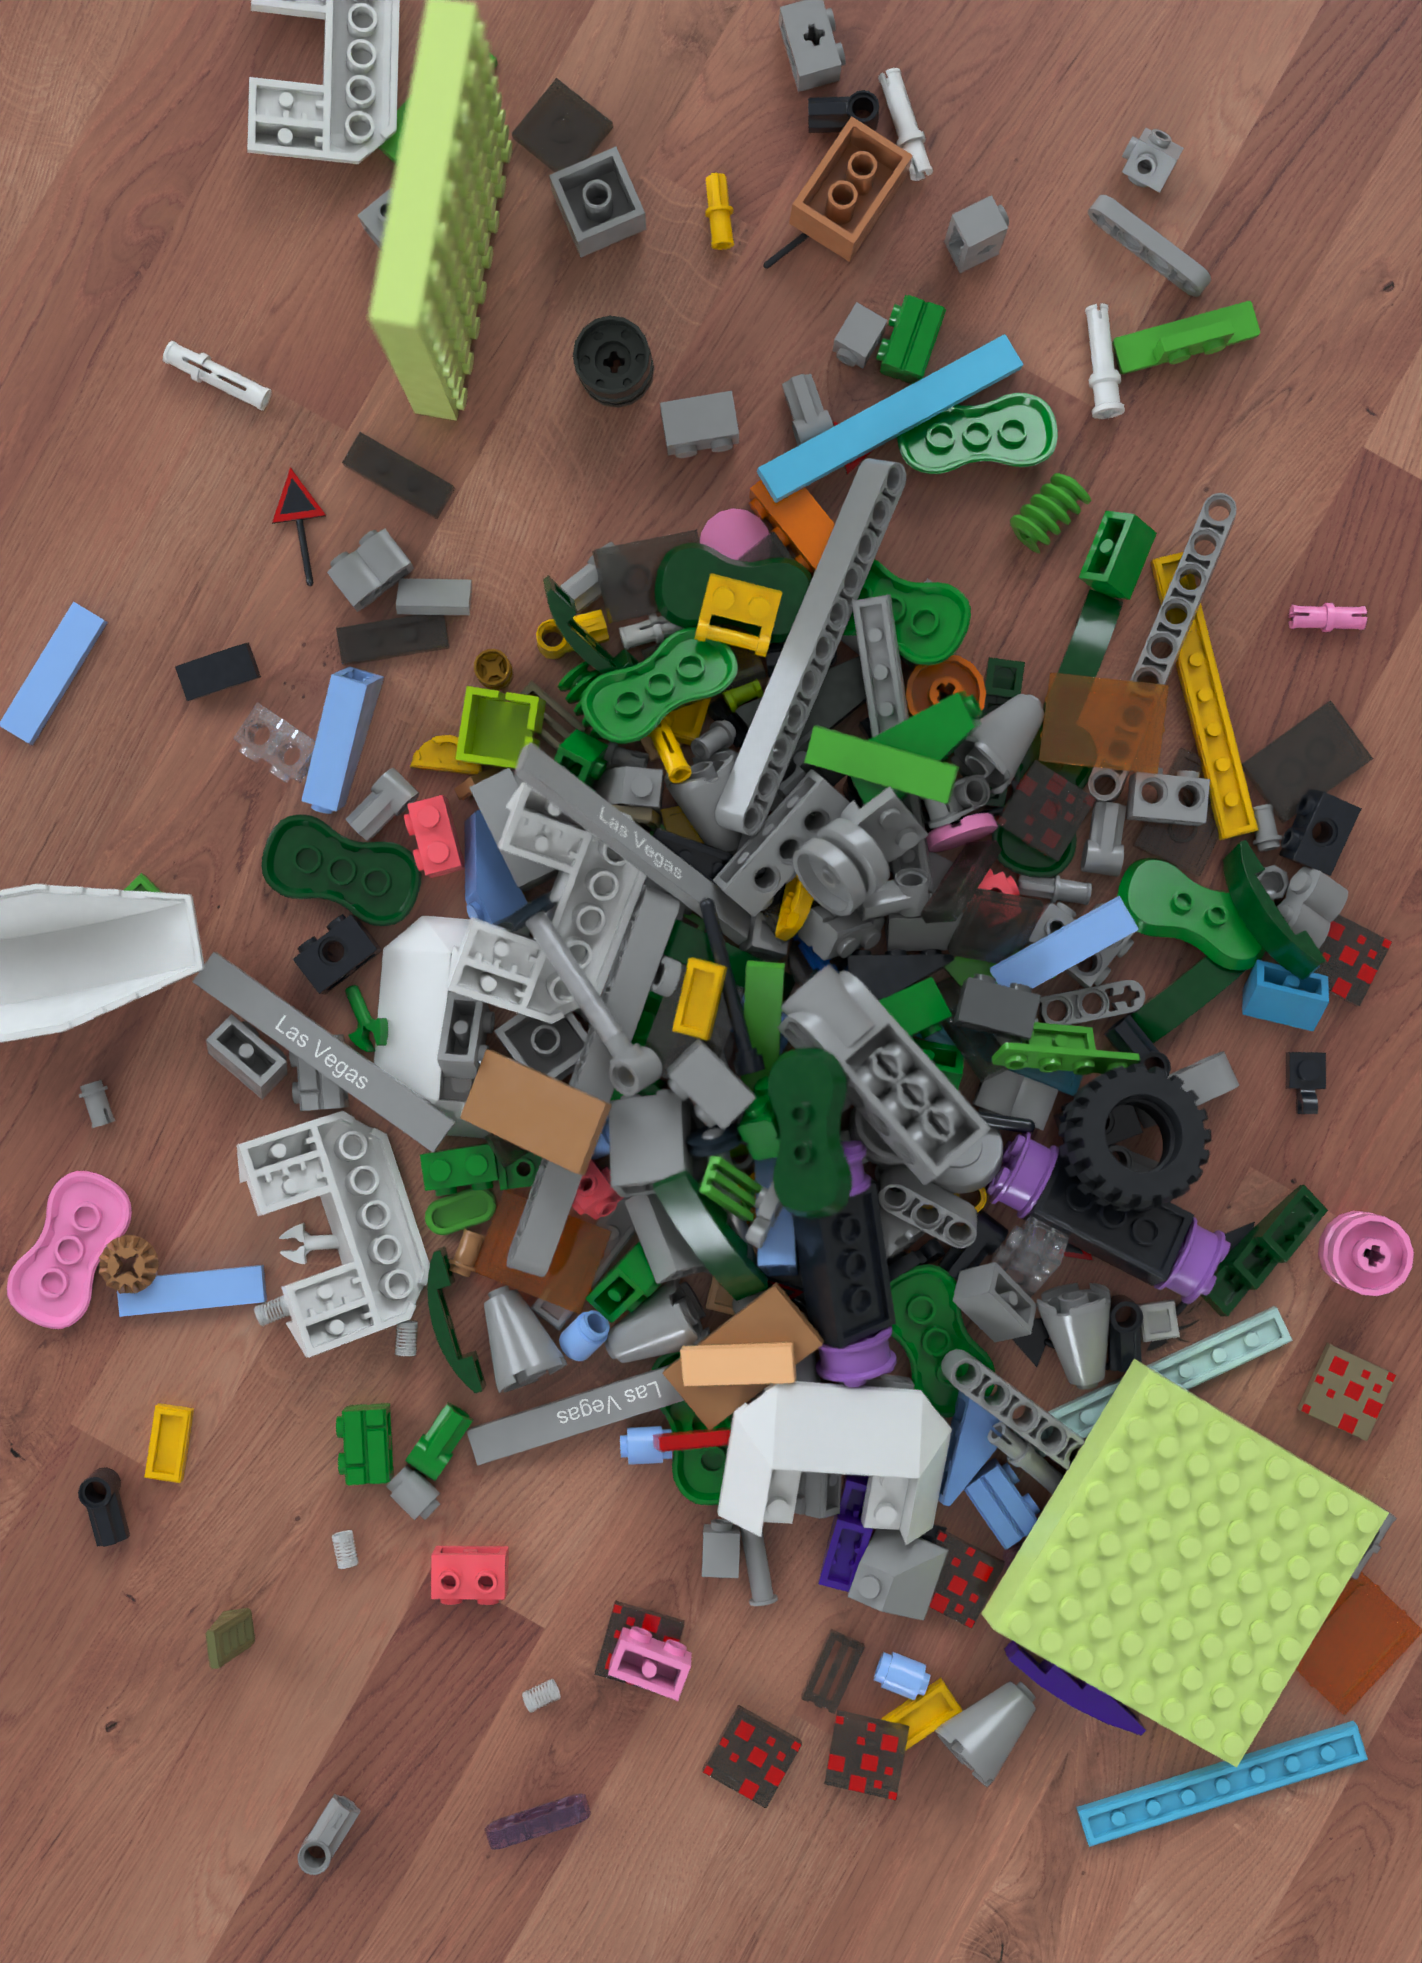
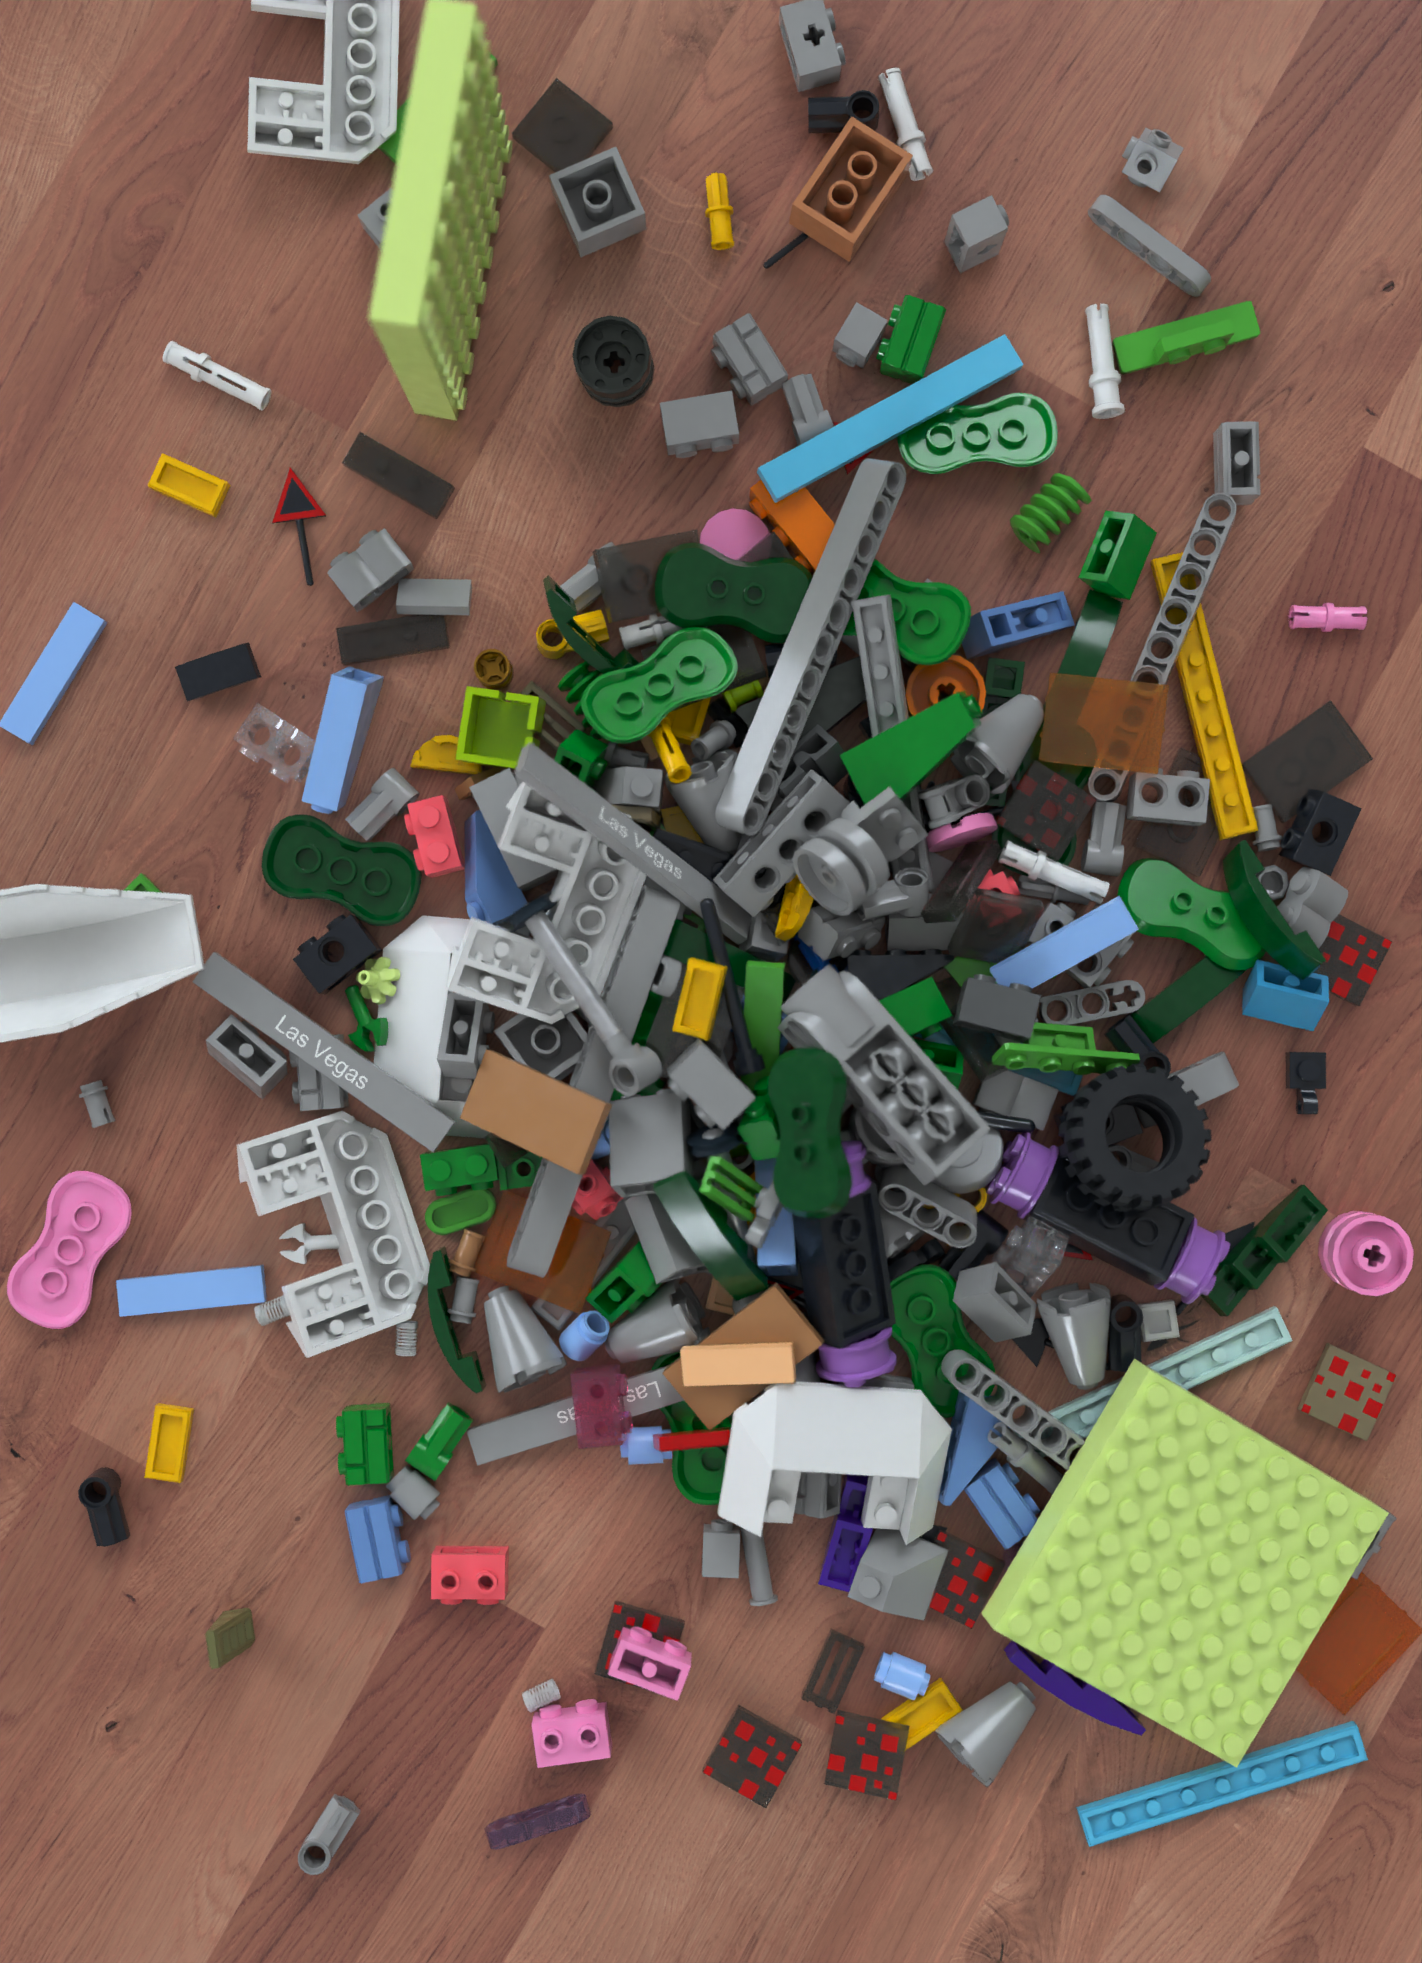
(145, 1265): medium nougat gear -> none
(189, 485): none -> yellow tile
(341, 1538): white piece -> none
(377, 980): none -> yellowish green plant
(377, 1539): none -> medium blue brick
(464, 1300): none -> light grey pin
(571, 1733): none -> bright pink brick
(600, 1406): none -> clear pink brick
(742, 603): yellow plate -> none
(749, 360): none -> light grey brick
(881, 764): bright green tile -> none
(1016, 624): none -> medium blue slope
(1041, 867): none -> white pin
(1237, 461): none -> light grey brick

